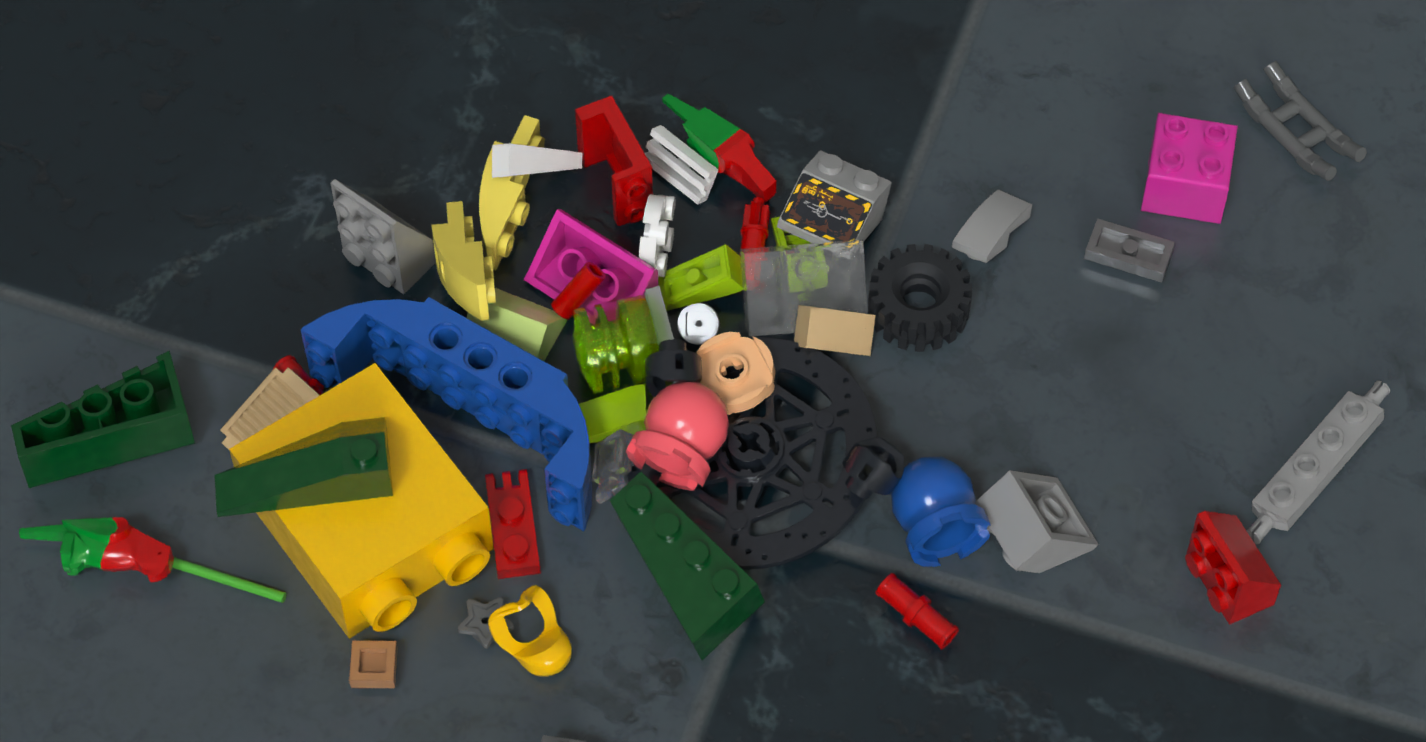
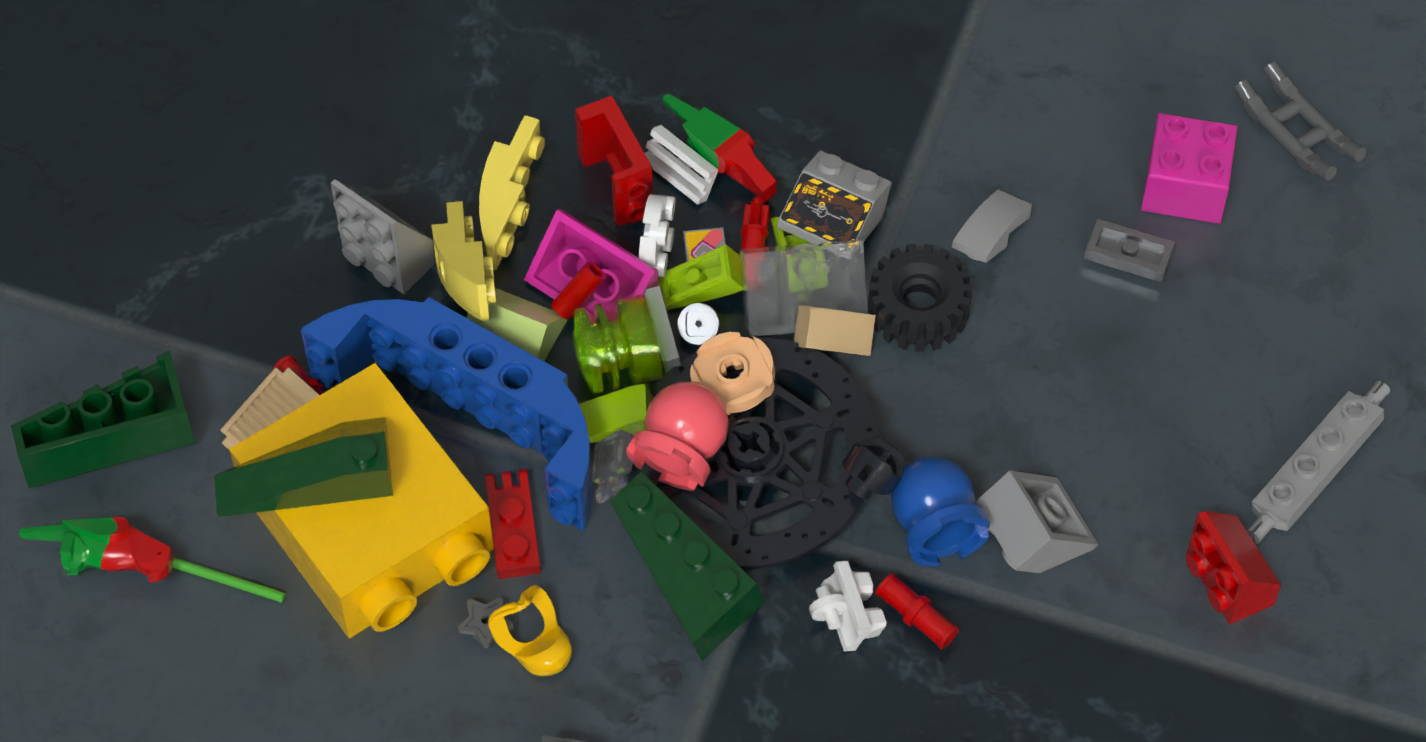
(373, 664): medium nougat plate -> none
(523, 159): white piece -> none
(672, 364): black piece -> none
(702, 241): none -> tile
(843, 608): none -> white hips

